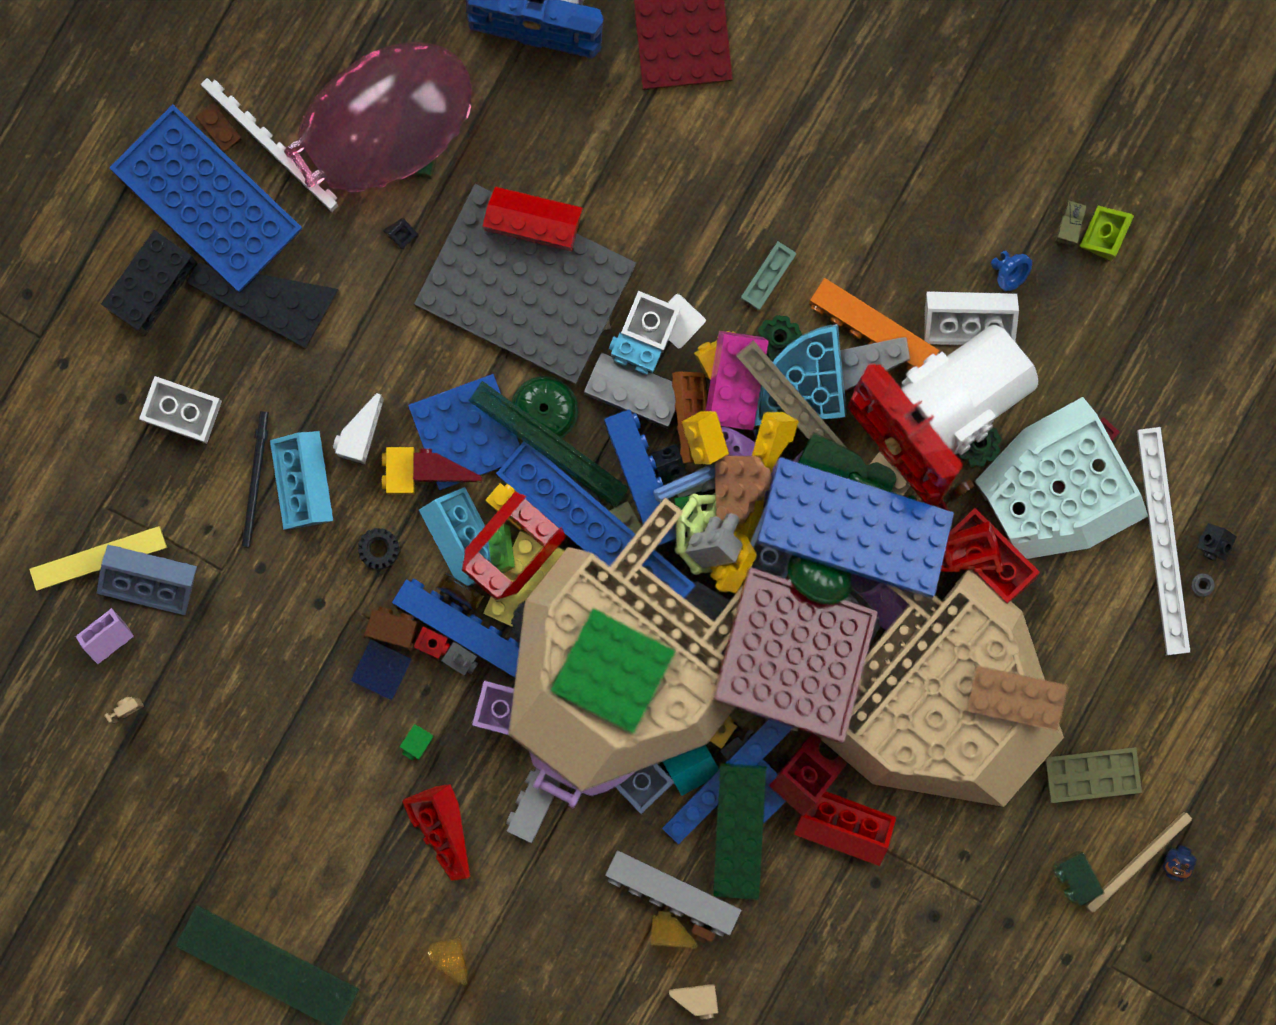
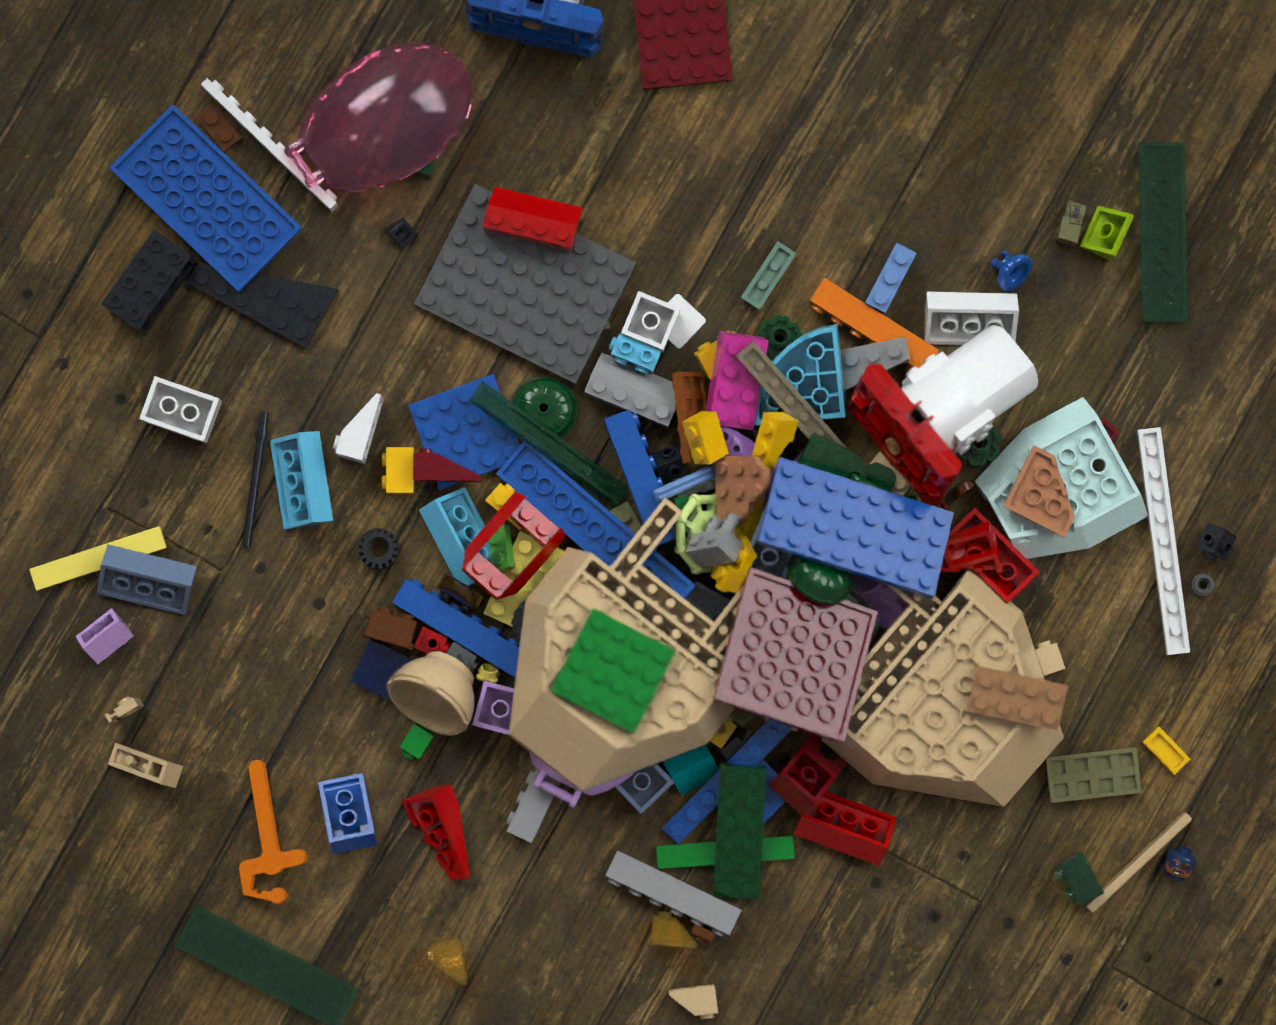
(145, 765): none -> tan slope
(272, 860): none -> orange piece
(347, 813): none -> blue slope
(434, 693): none -> tan piece
(488, 672): none -> light yellow plate
(704, 853): none -> green tile
(890, 278): none -> medium blue brick
(1041, 494): none -> nougat plate
(1049, 657): none -> tan brick
(1162, 232): none -> clear green plate
(1166, 750): none -> yellow tile

